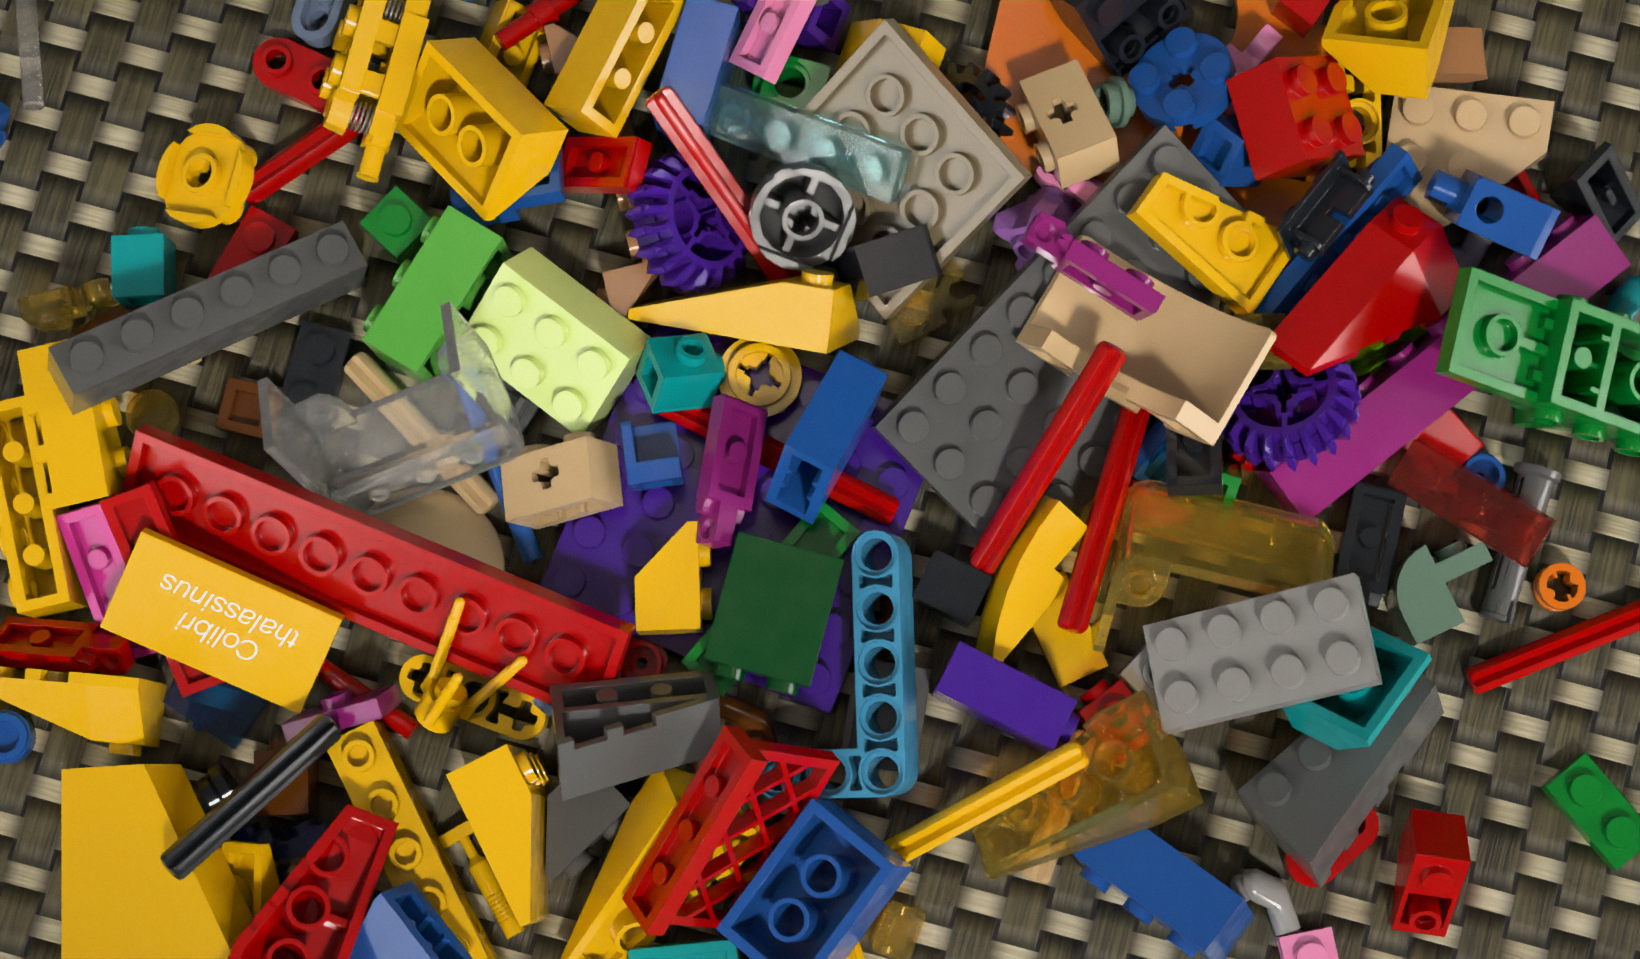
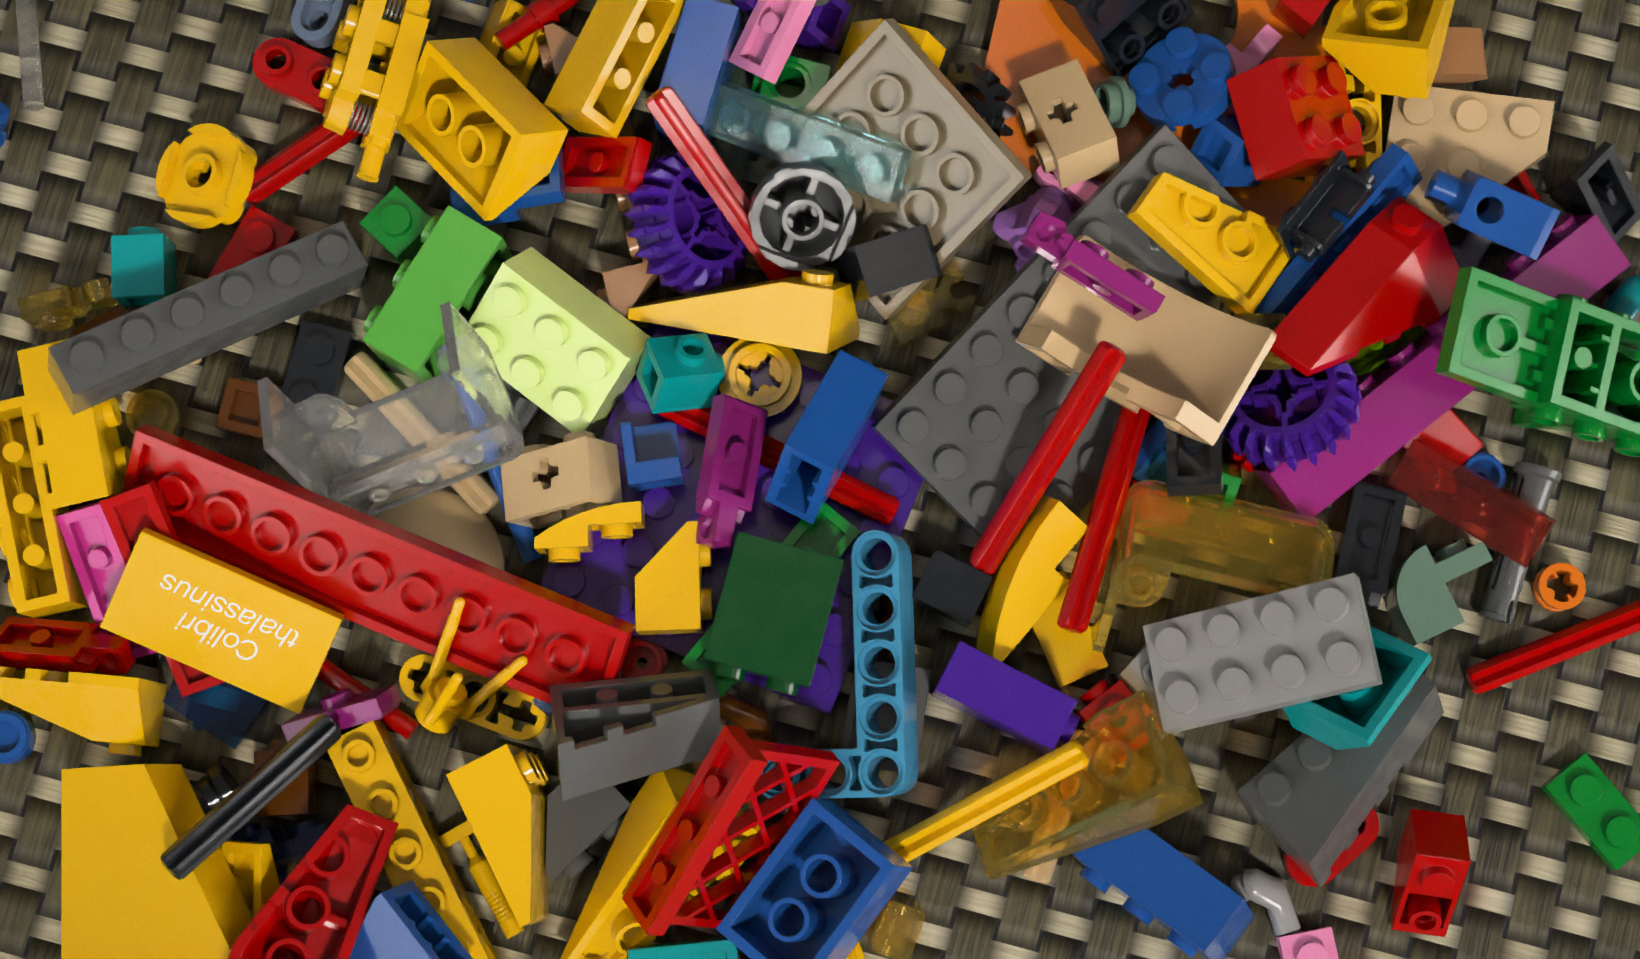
(575, 534): none -> yellow slope

